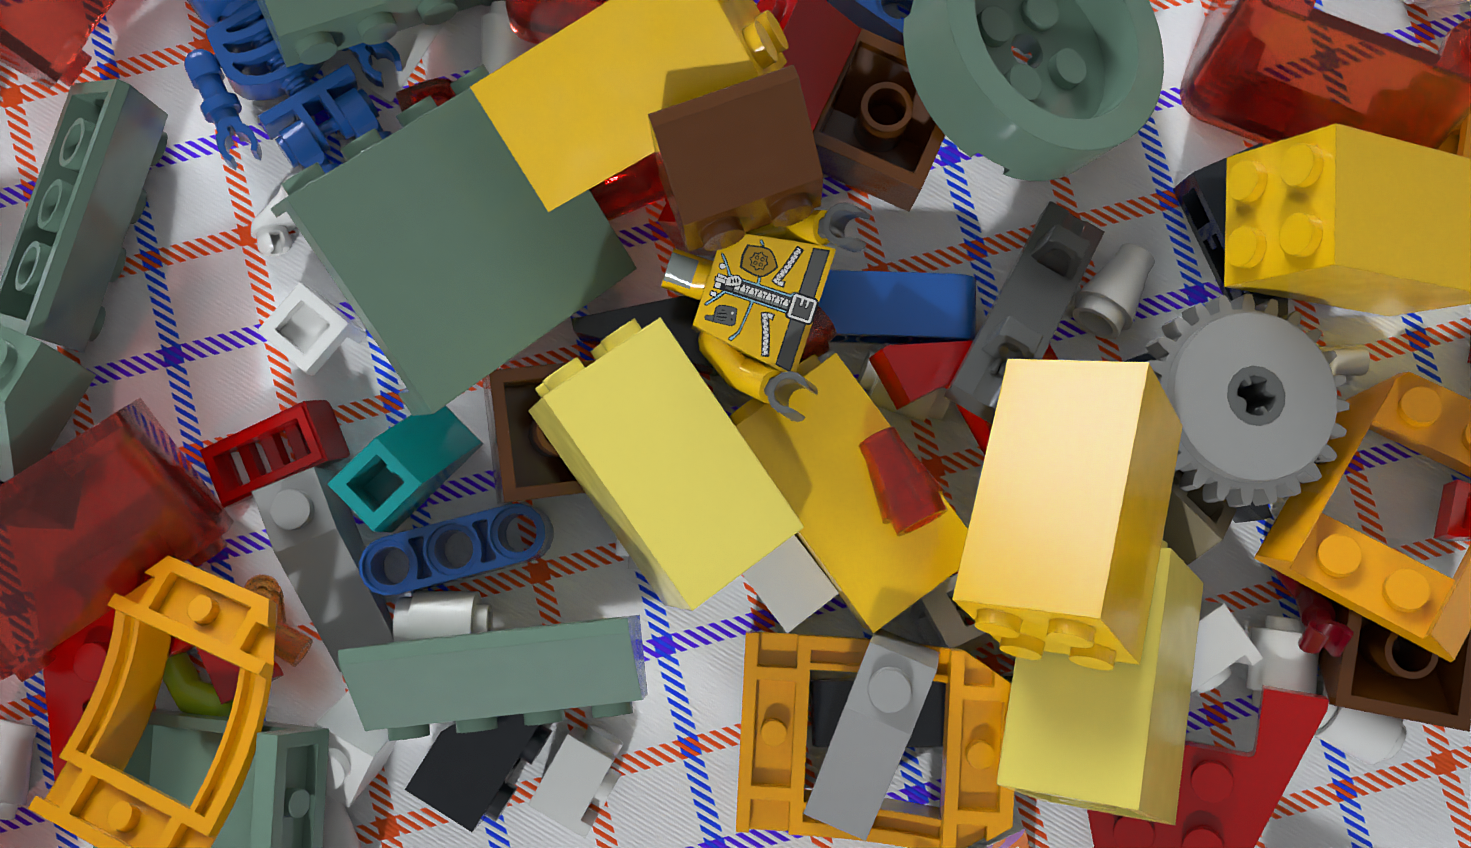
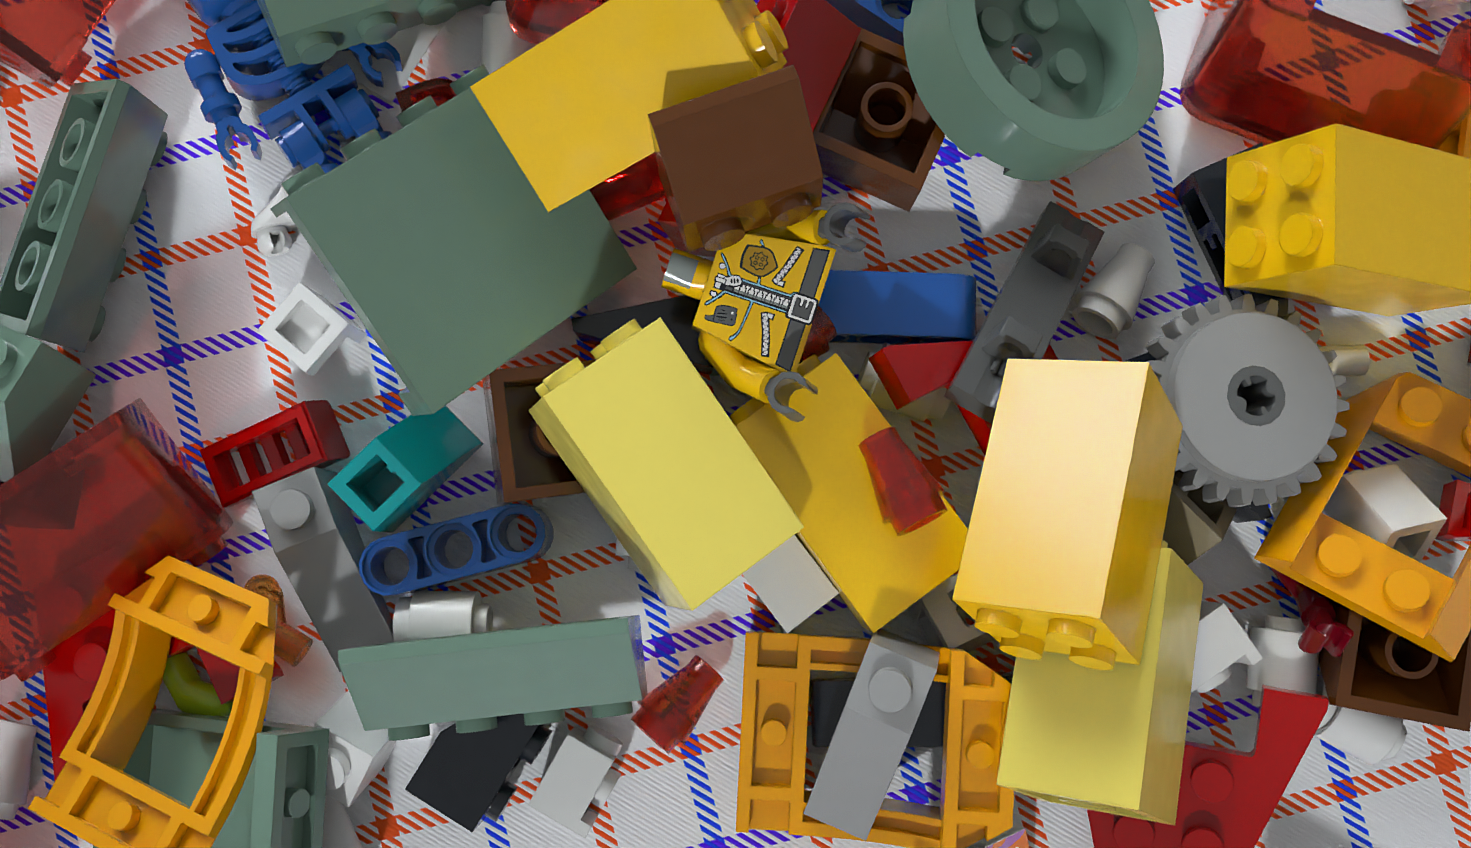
(677, 704): none -> clear red cone
(1387, 508): none -> white brick

